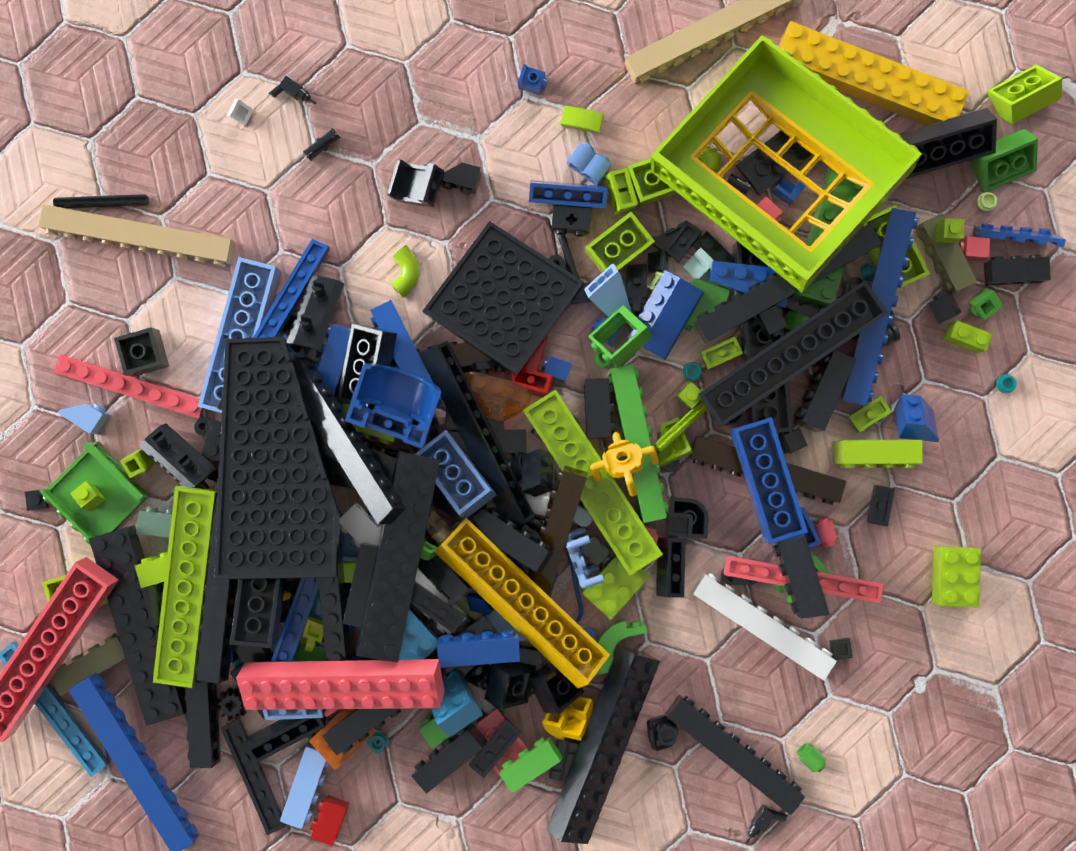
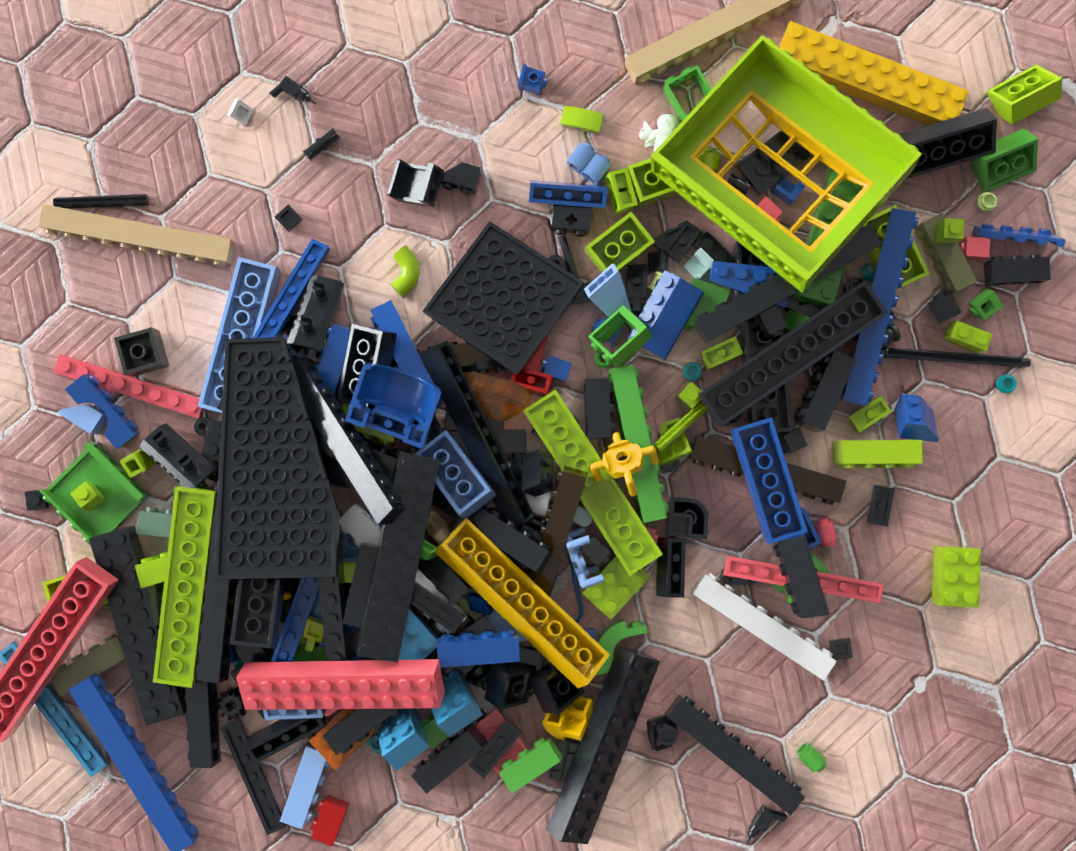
(119, 428): none -> blue arch
(288, 218): none -> black plate
(402, 738): none -> dark azure brick
(666, 125): none -> white animal
(674, 82): none -> bright green window
(955, 357): none -> black piece

